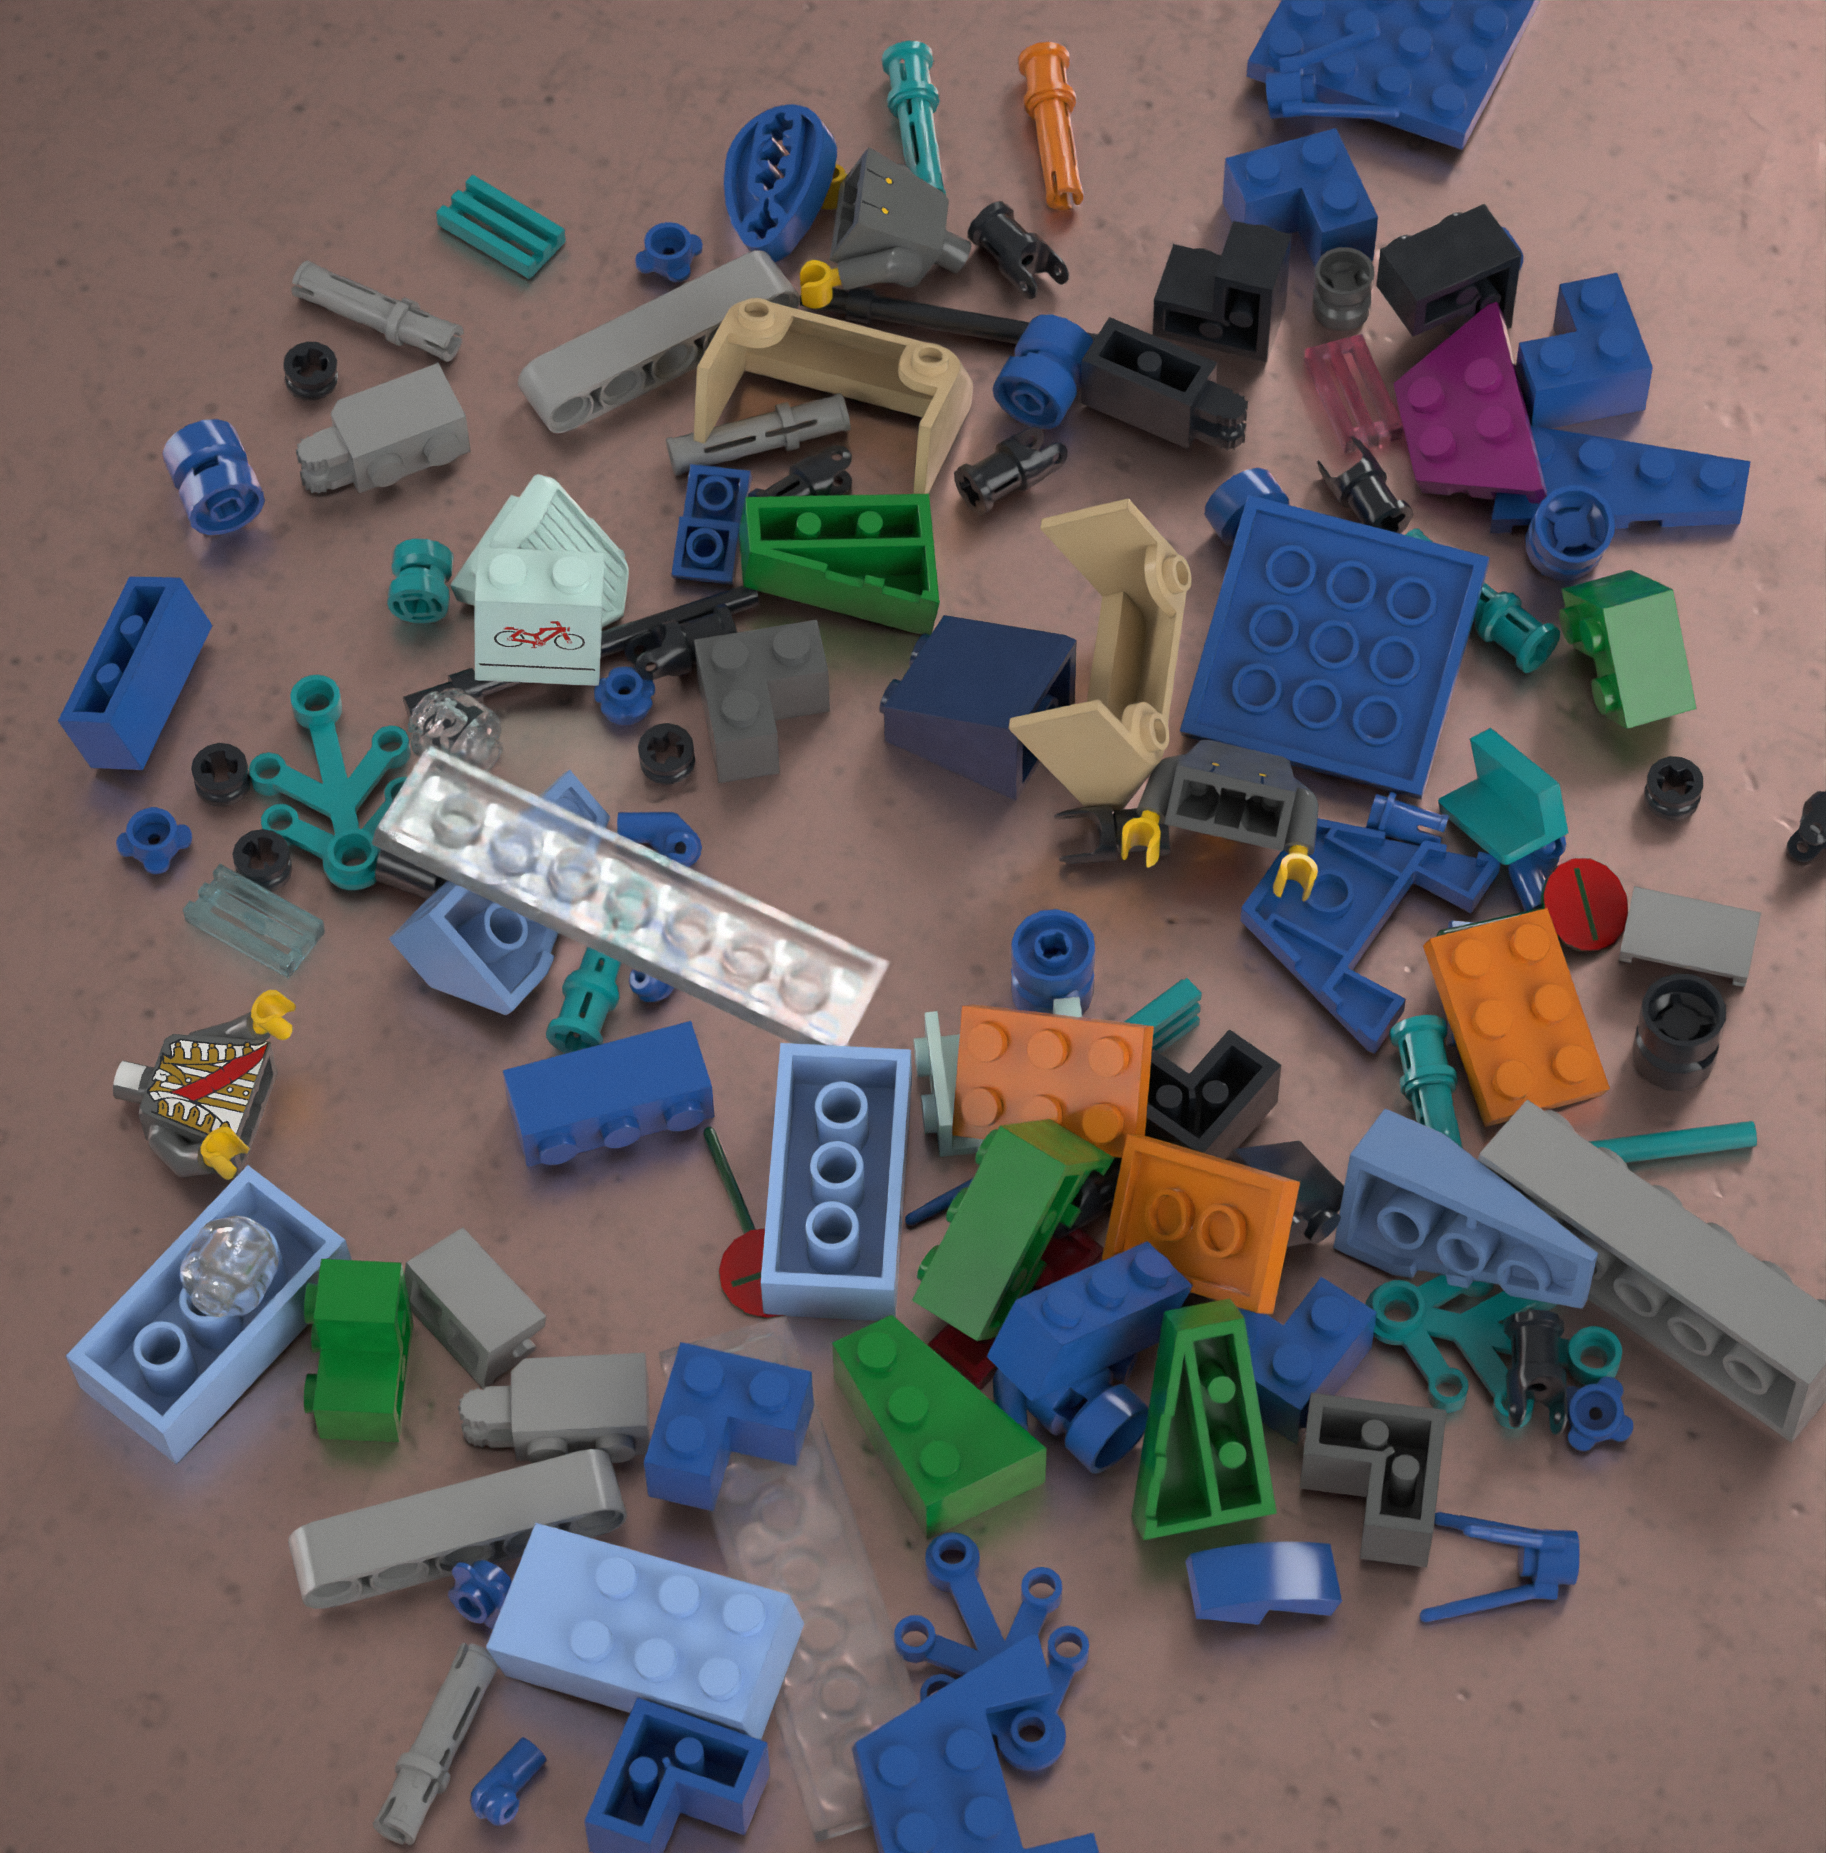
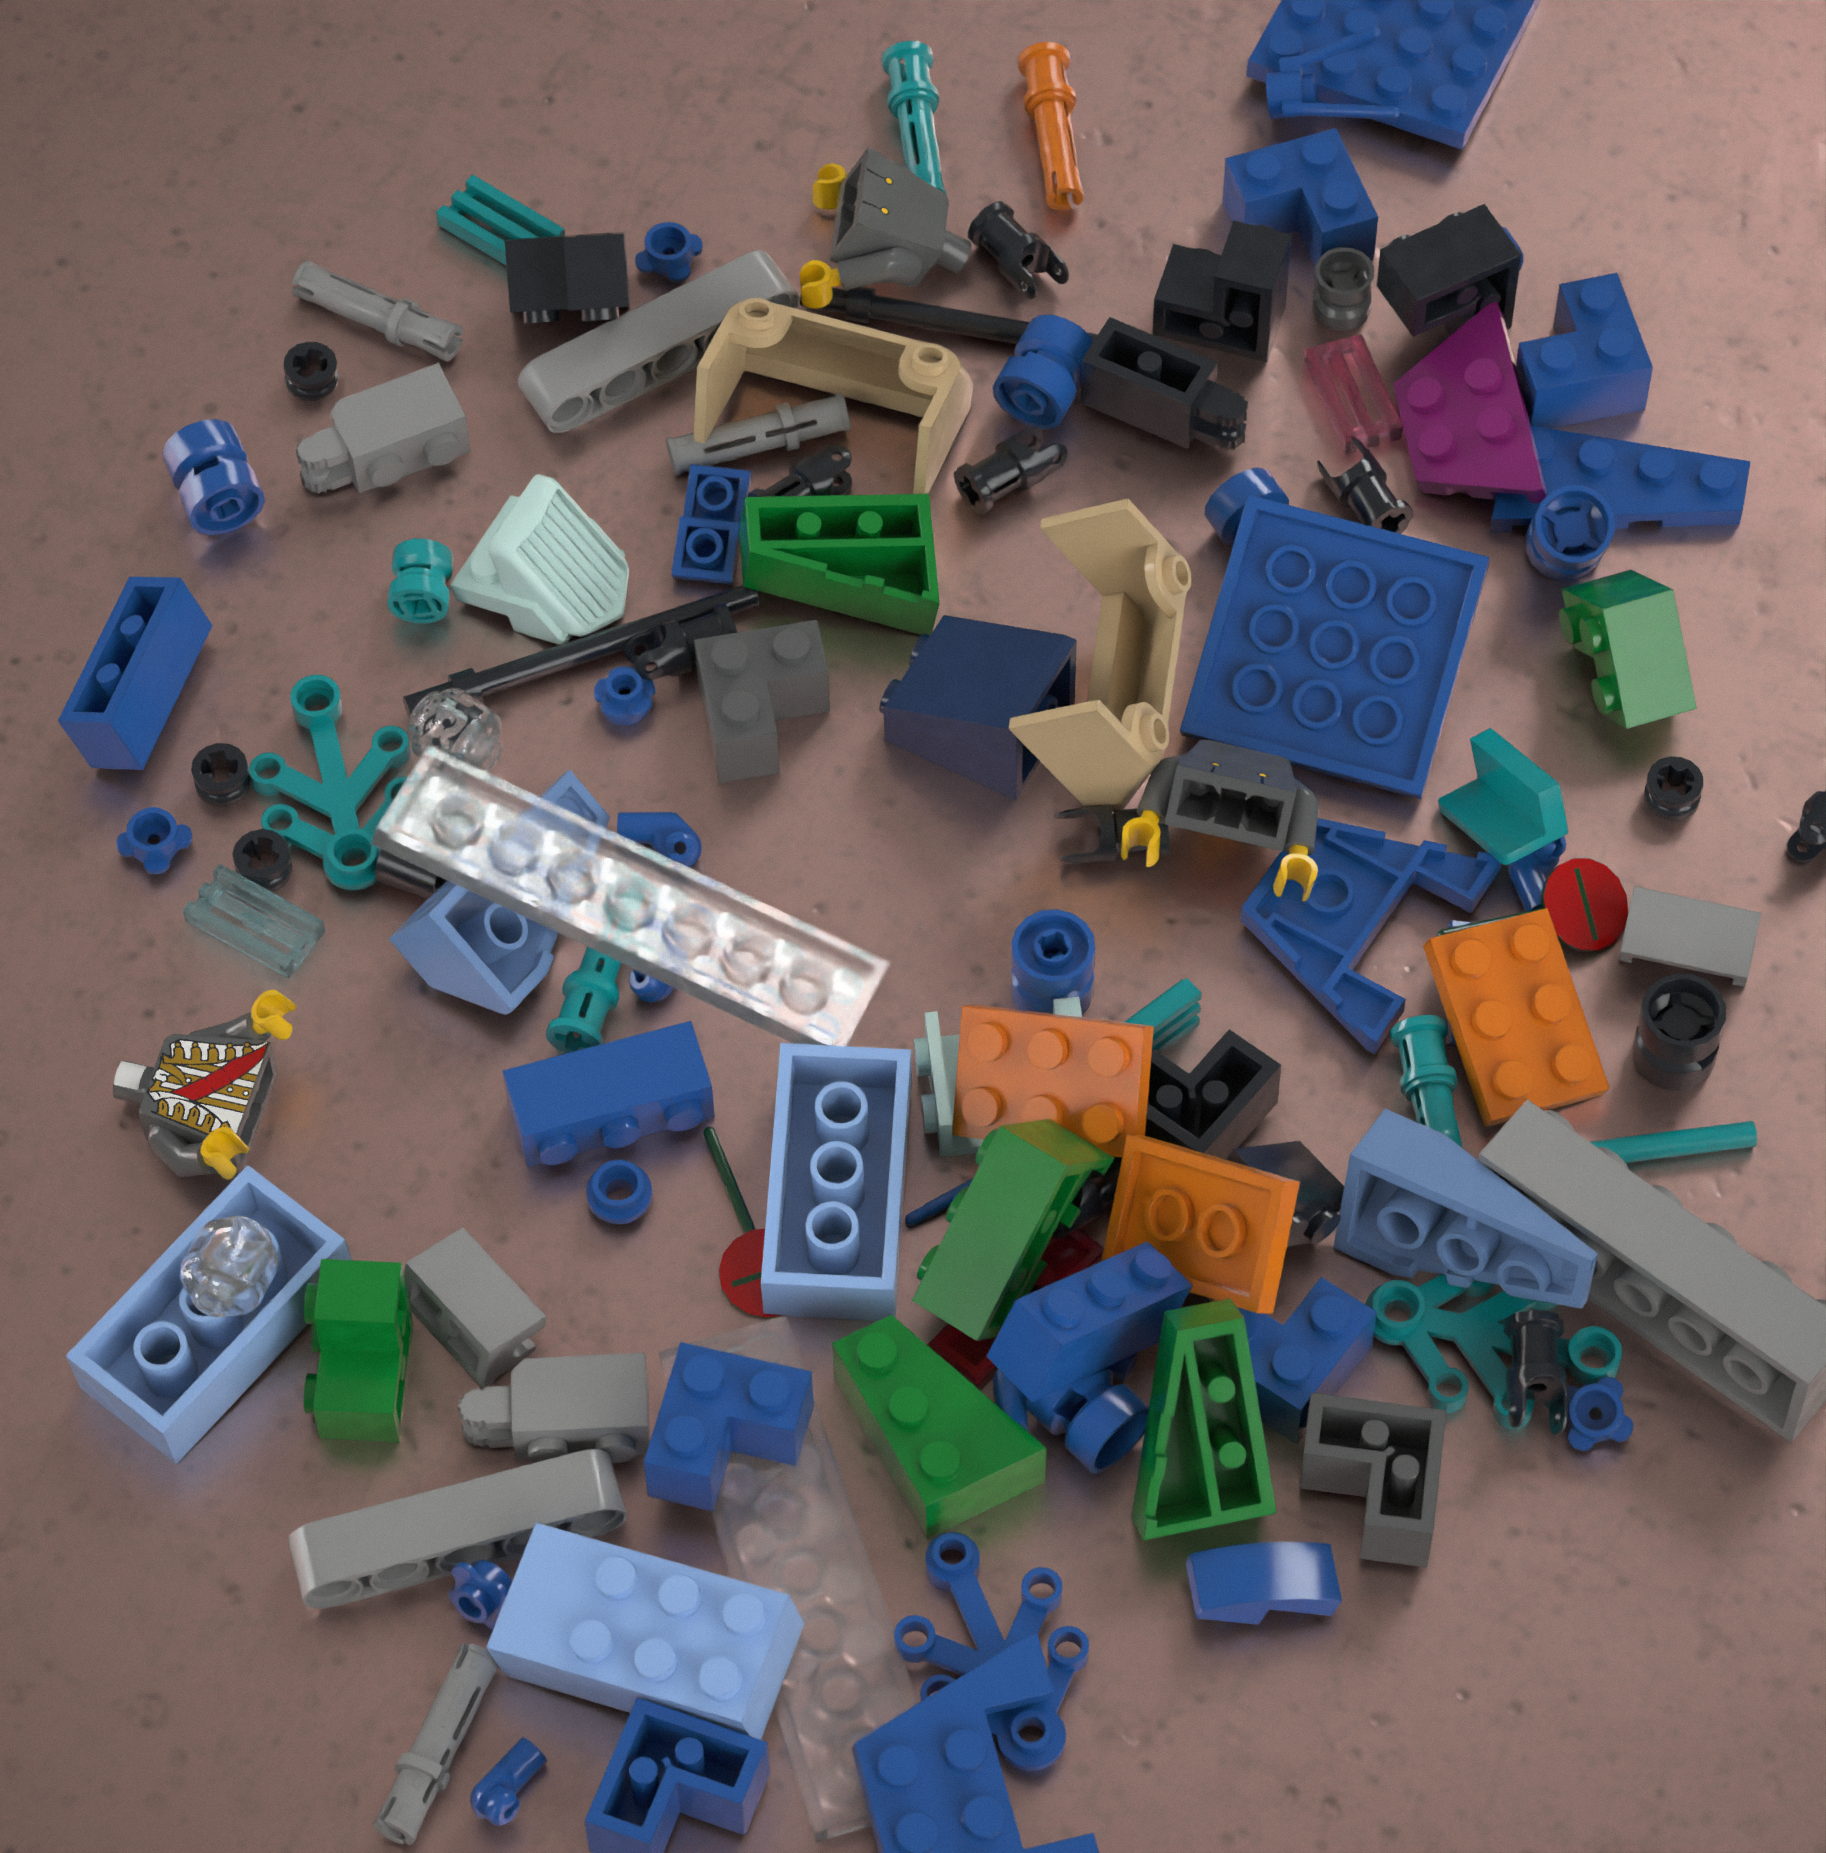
(538, 616): light aqua panel -> none
(568, 274): none -> black brick
(619, 1176): none -> blue plate
(659, 739): black bush -> none
(756, 192): blue piece -> none
(1402, 820): blue pin -> none
(1509, 625): teal pin -> none
(1543, 1554): blue plant -> none

